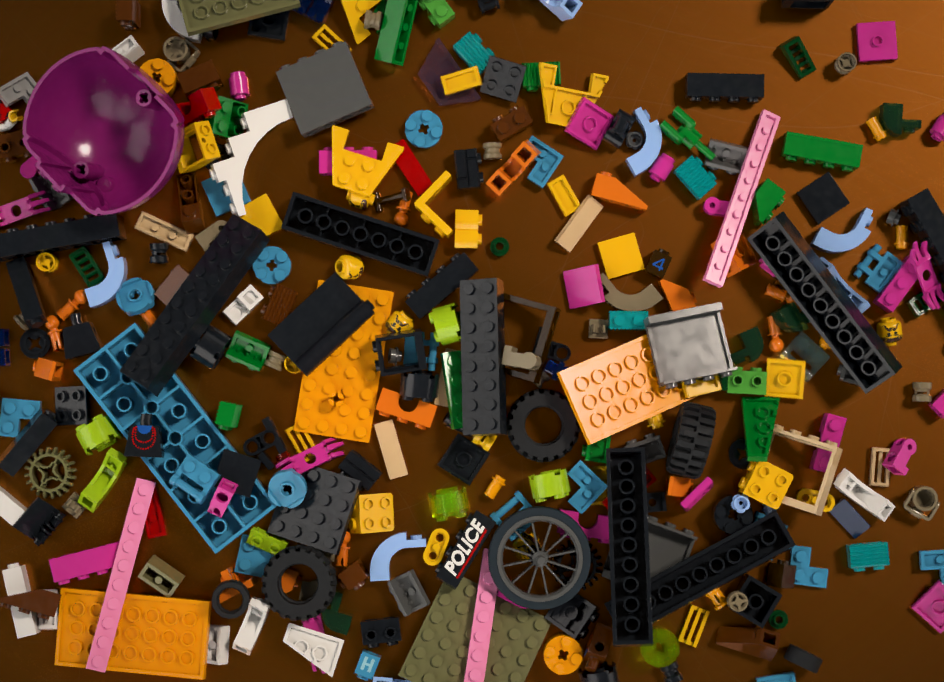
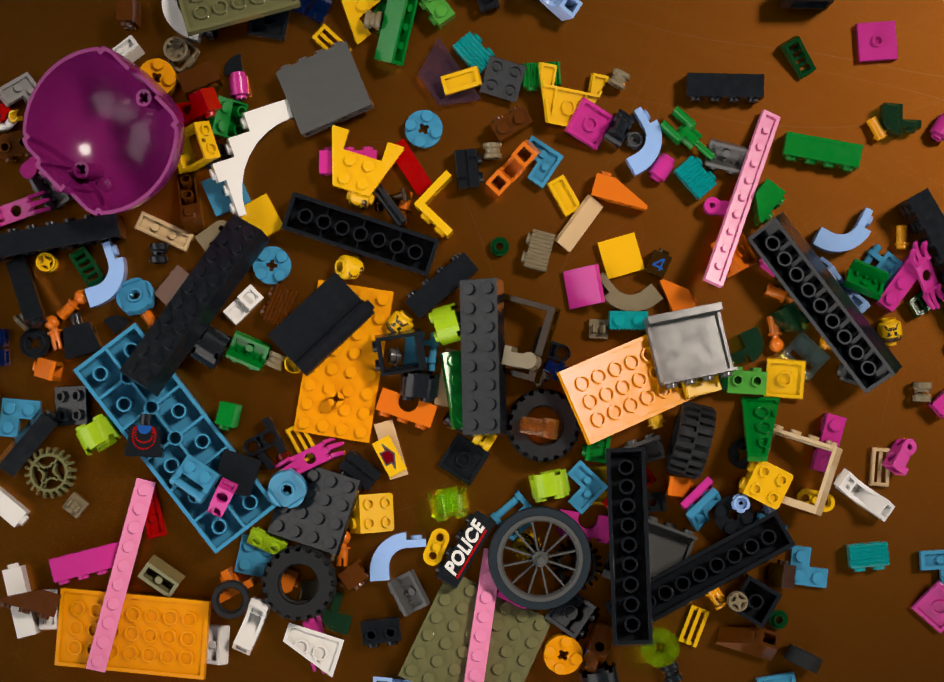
(39, 521): black hinge -> none
(103, 481): lime arch -> none
(116, 323): none -> black tile
(233, 65): none -> black tile
(367, 665): dark azure brick -> none
(389, 206): none -> black axle
(389, 456): none -> yellow tile
(467, 229): yellow brick -> none
(495, 486): light orange pin -> none
(538, 251): none -> dark tan brick
(545, 427): none -> clear orange piece
(618, 79): none -> dark tan wheel
(698, 513): none -> dark azure plate
(822, 198): black tile -> none
(845, 63): dark tan wheel -> none
(849, 518): dark blue slope -> none
(866, 279): none -> green bracket
(893, 217): dark grey plate -> none
(923, 499): dark tan piece -> none

